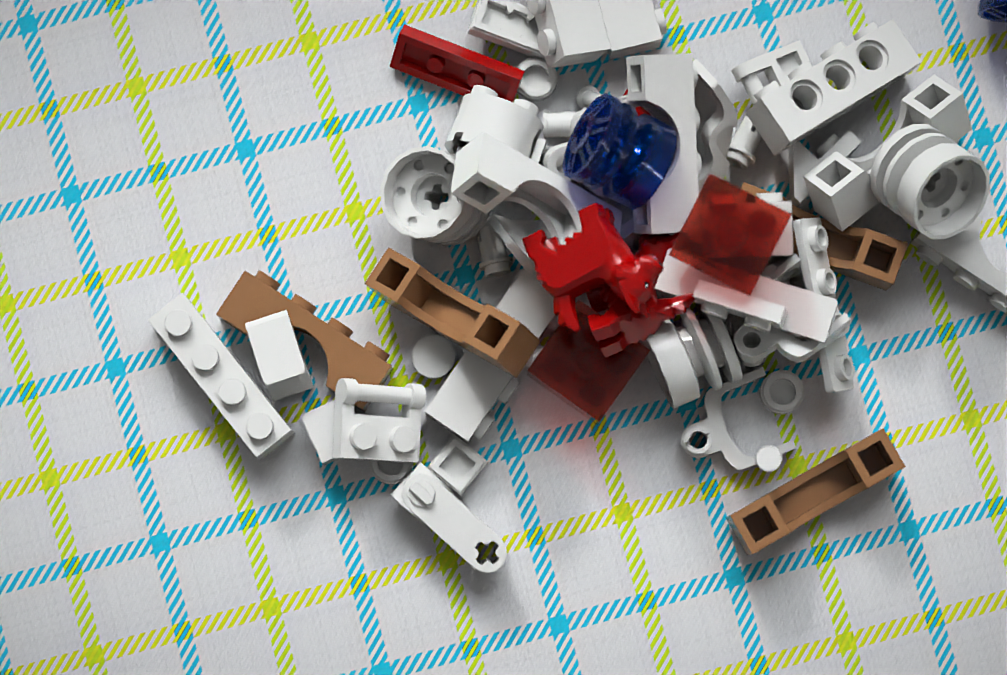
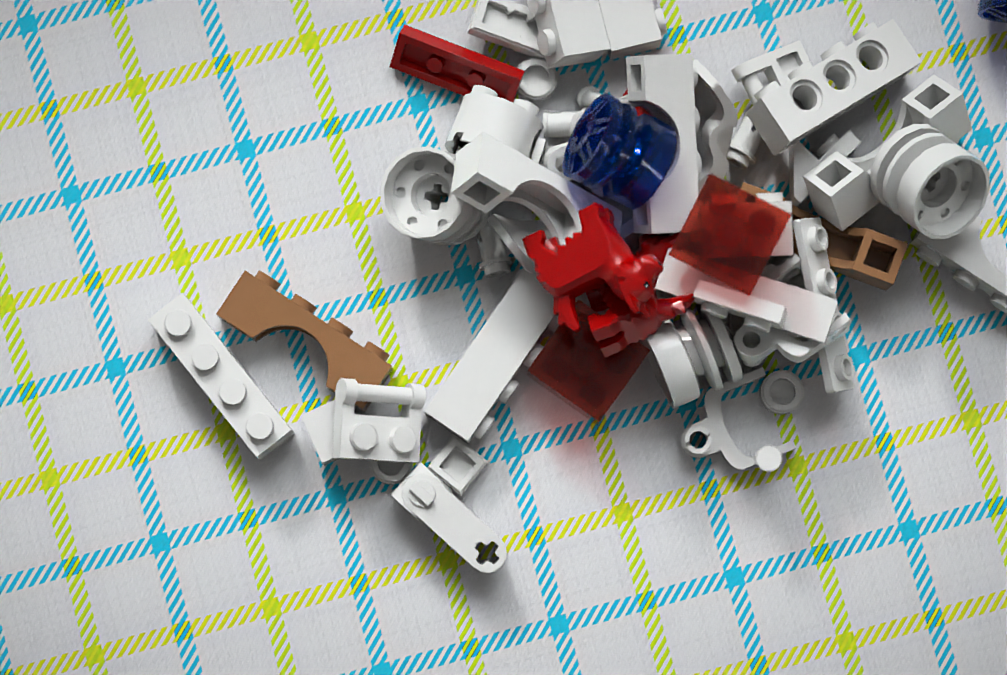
(279, 355): white slope -> none
(433, 356): white tile -> none
(455, 316): medium nougat arch -> none
(815, 491): medium nougat arch -> none

